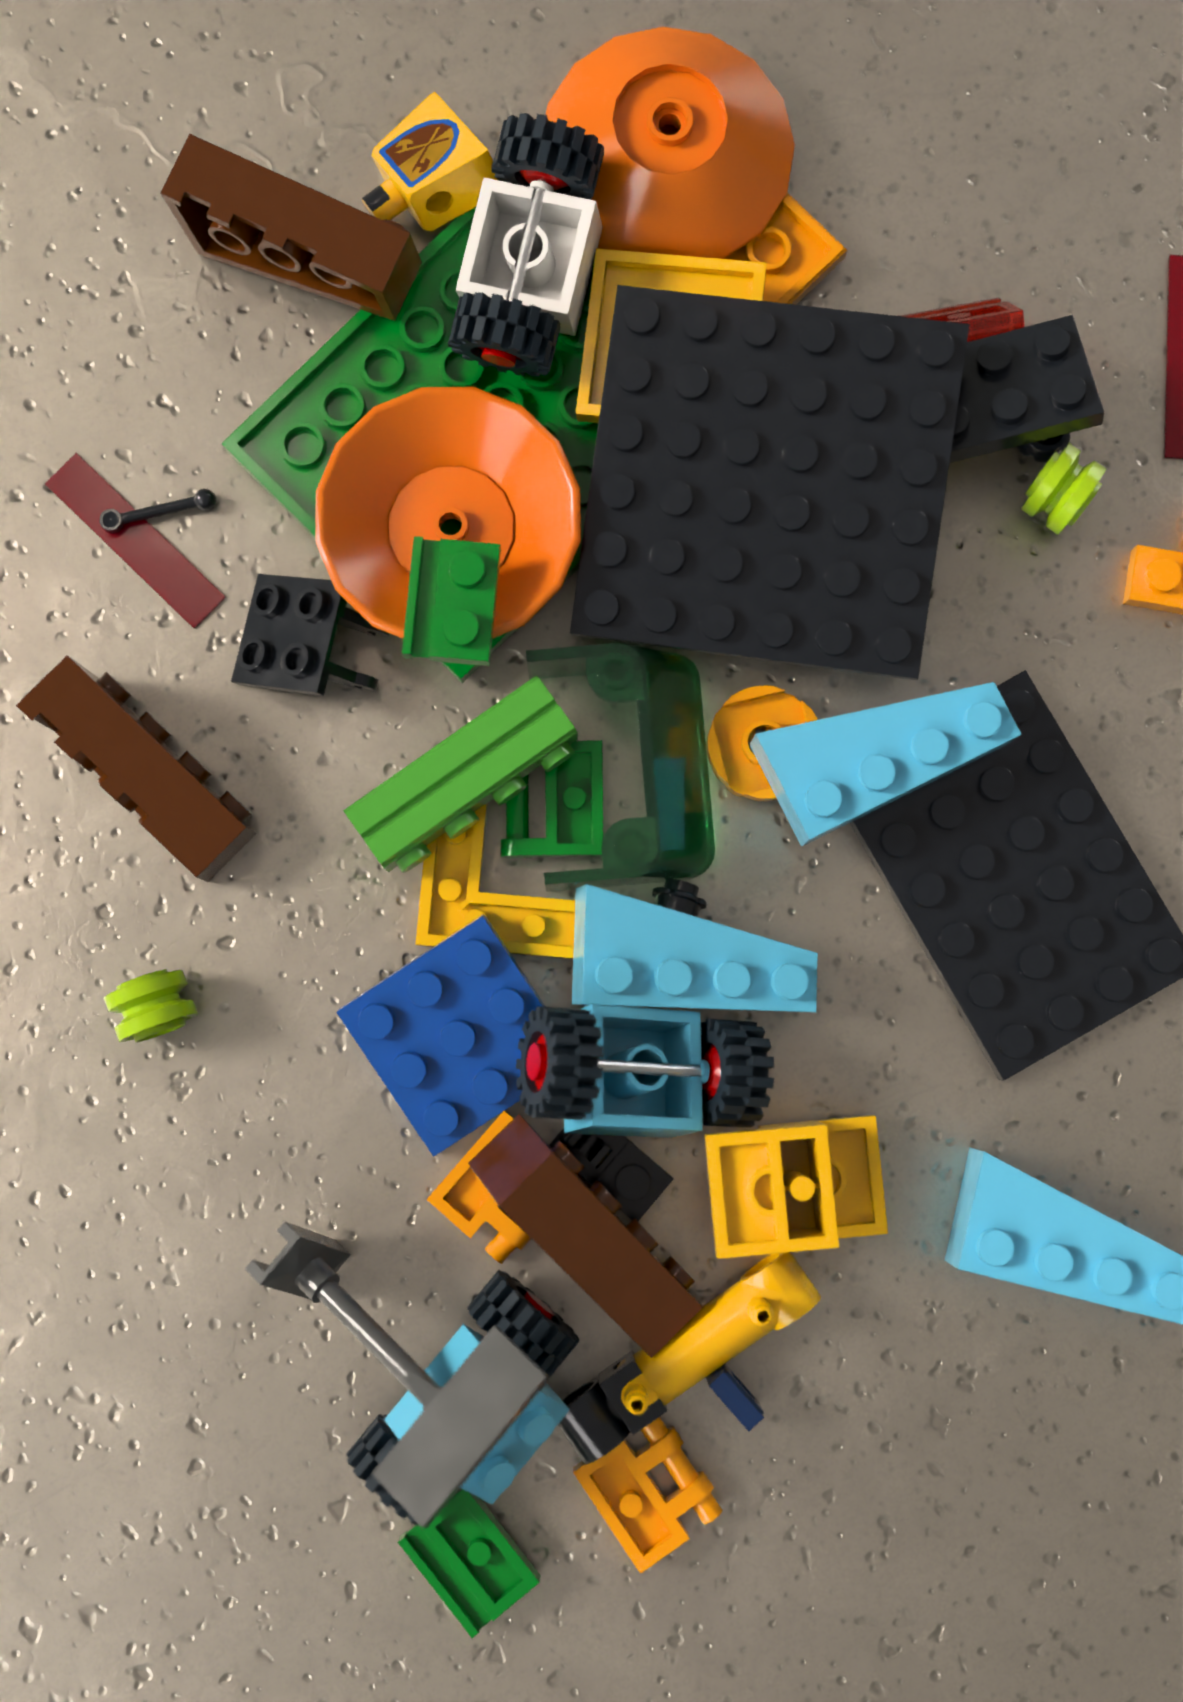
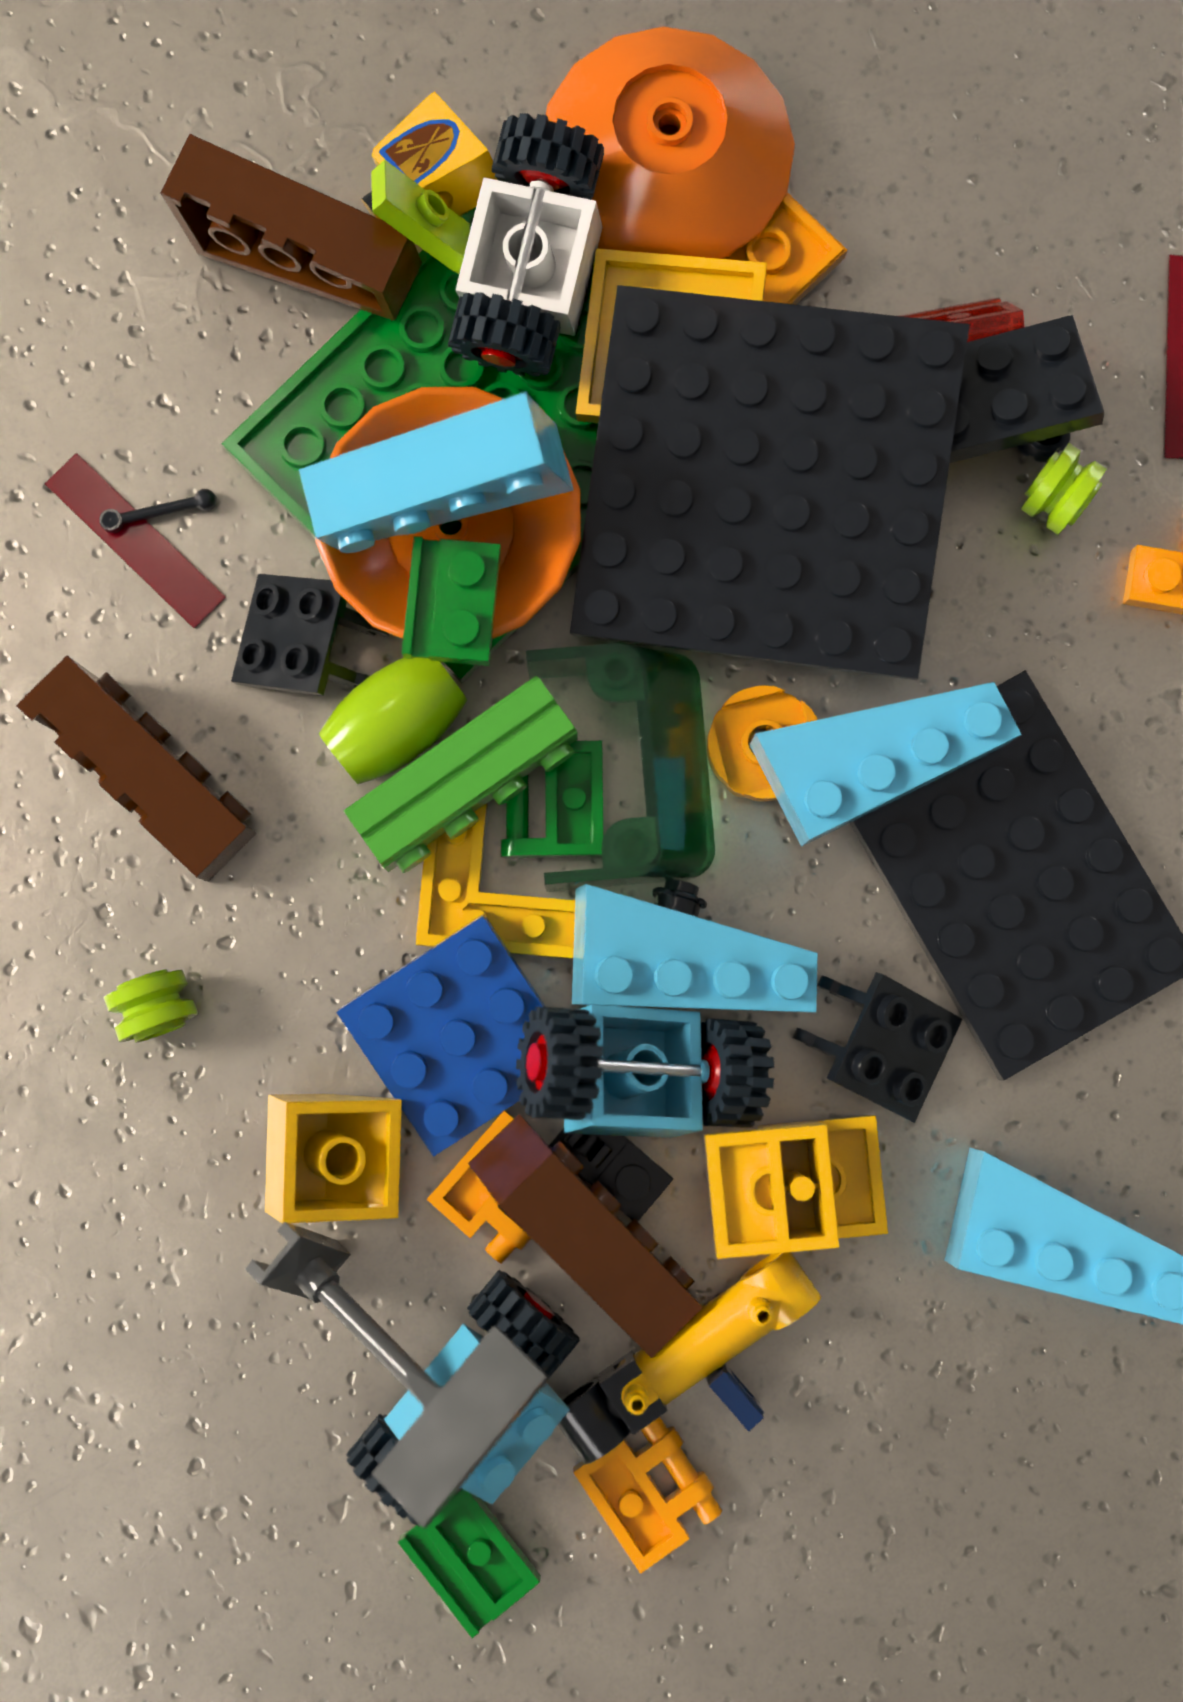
(332, 1157): none -> yellow slope
(392, 717): none -> lime piece
(419, 215): none -> lime plate
(437, 475): none -> medium azure wedge
(892, 1047): none -> black plate

